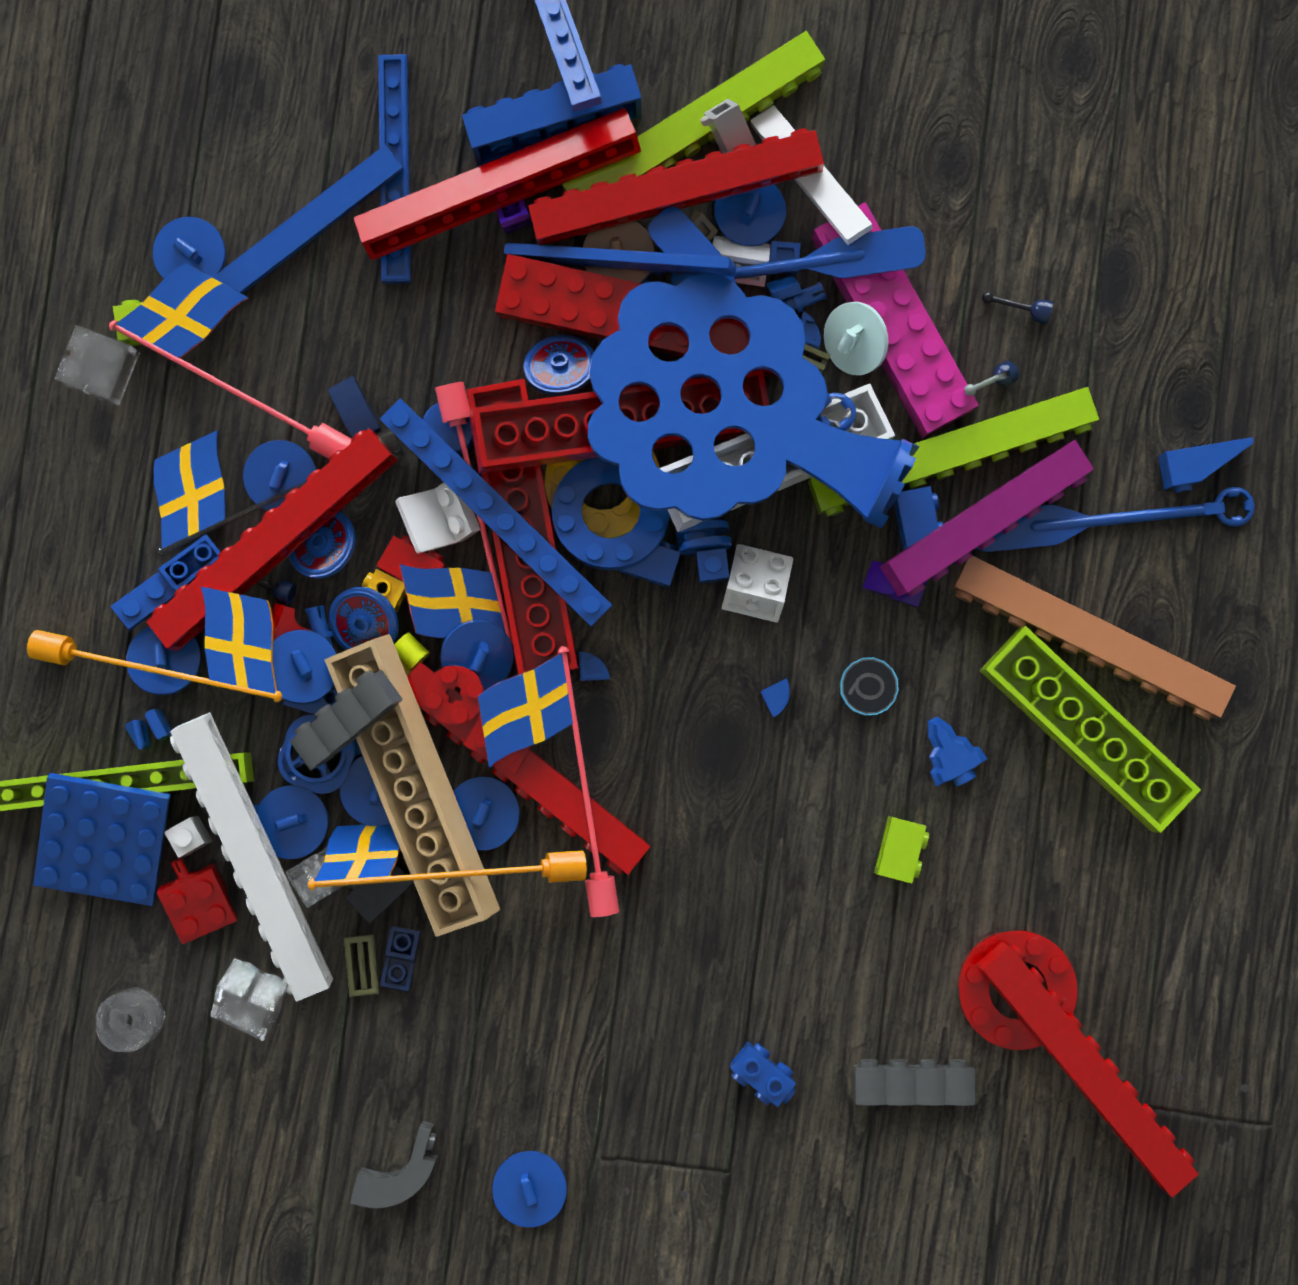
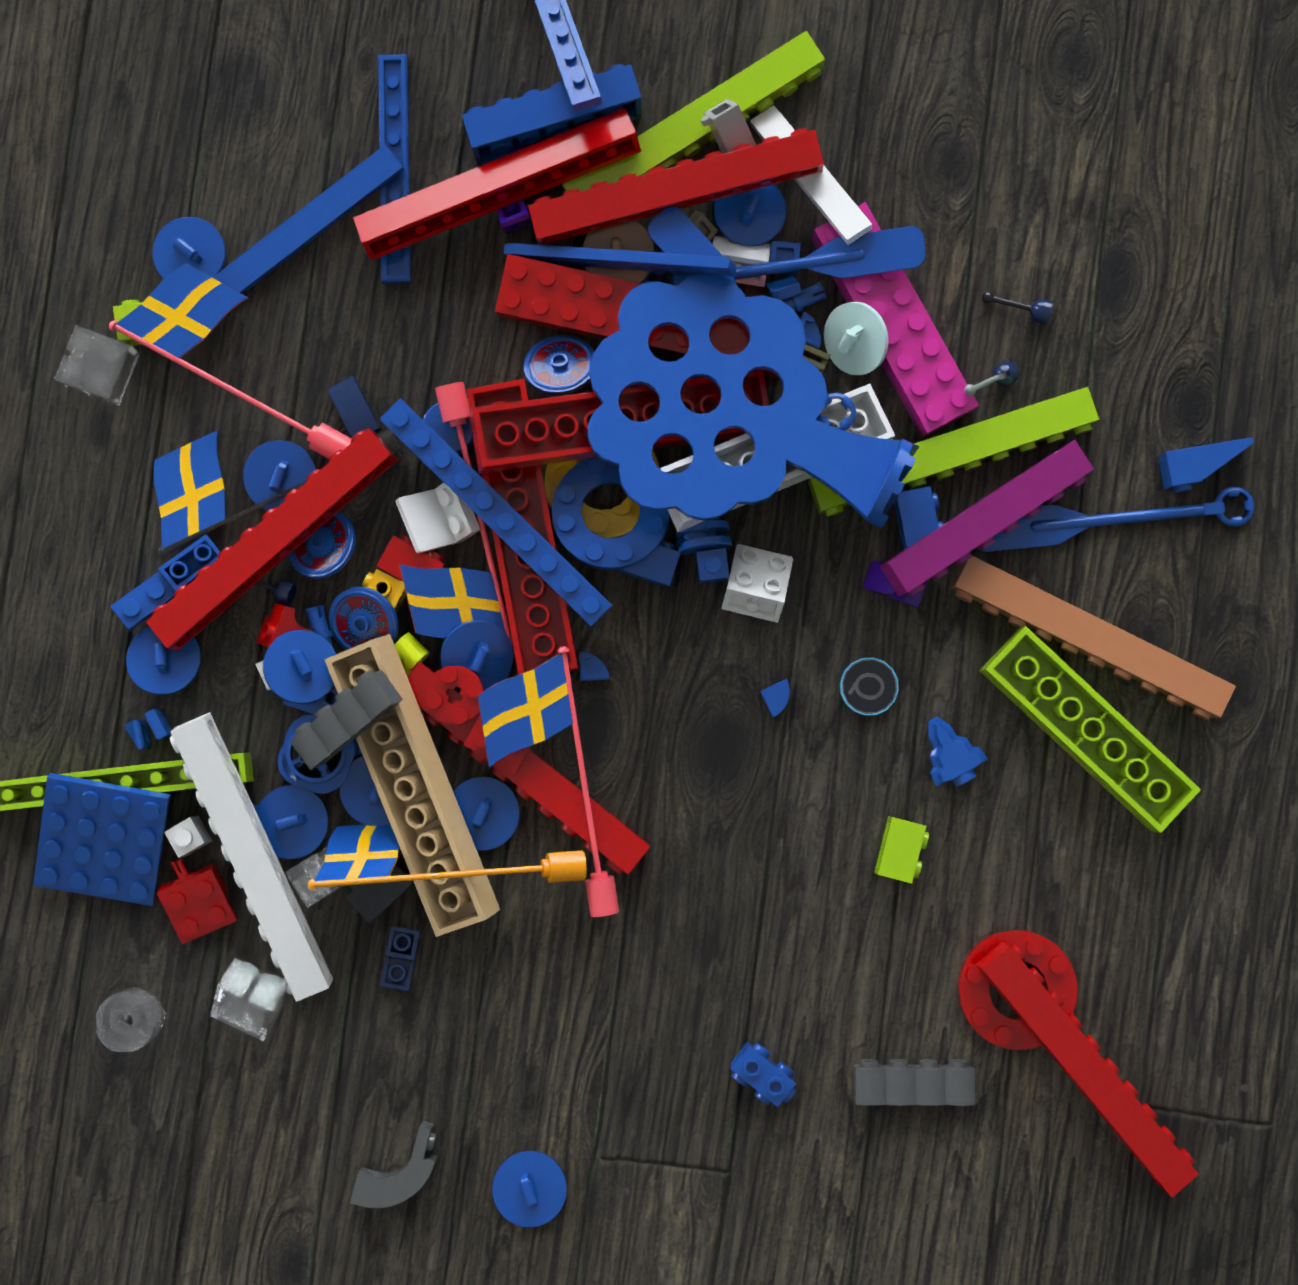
(235, 646): flag -> none
(360, 939): olive tile -> none

